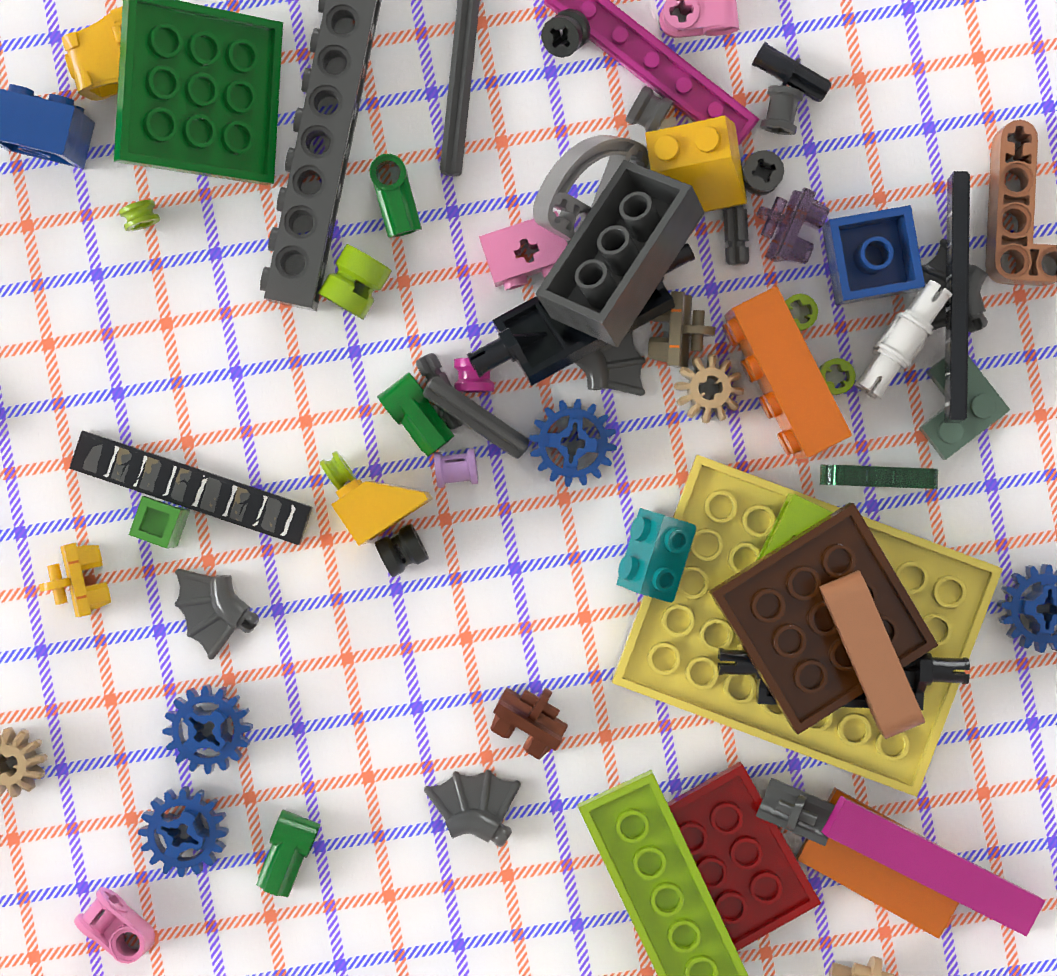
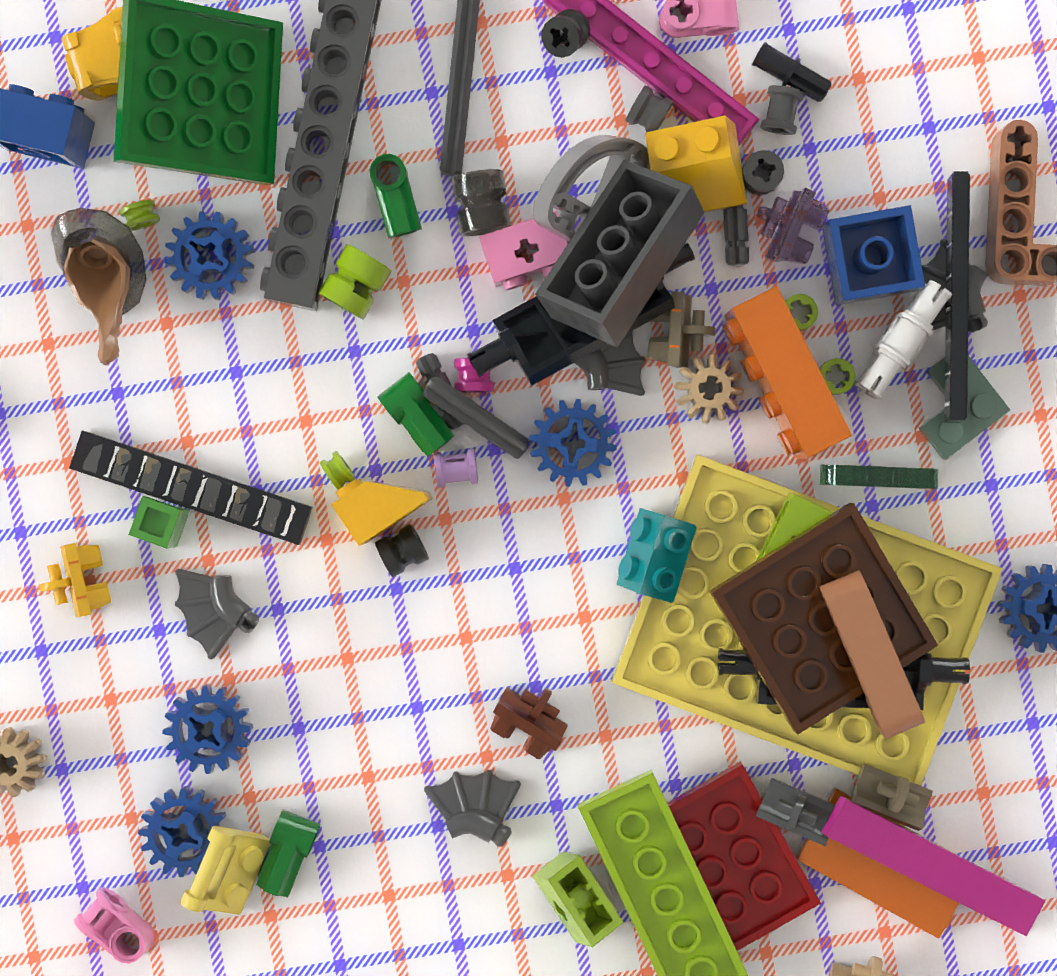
(110, 284): none -> hat
(199, 268): none -> blue gear
(227, 871): none -> light yellow plate
(481, 202): none -> clear smoke wheel
(577, 899): none -> lime brick
(892, 797): none -> dark tan hips

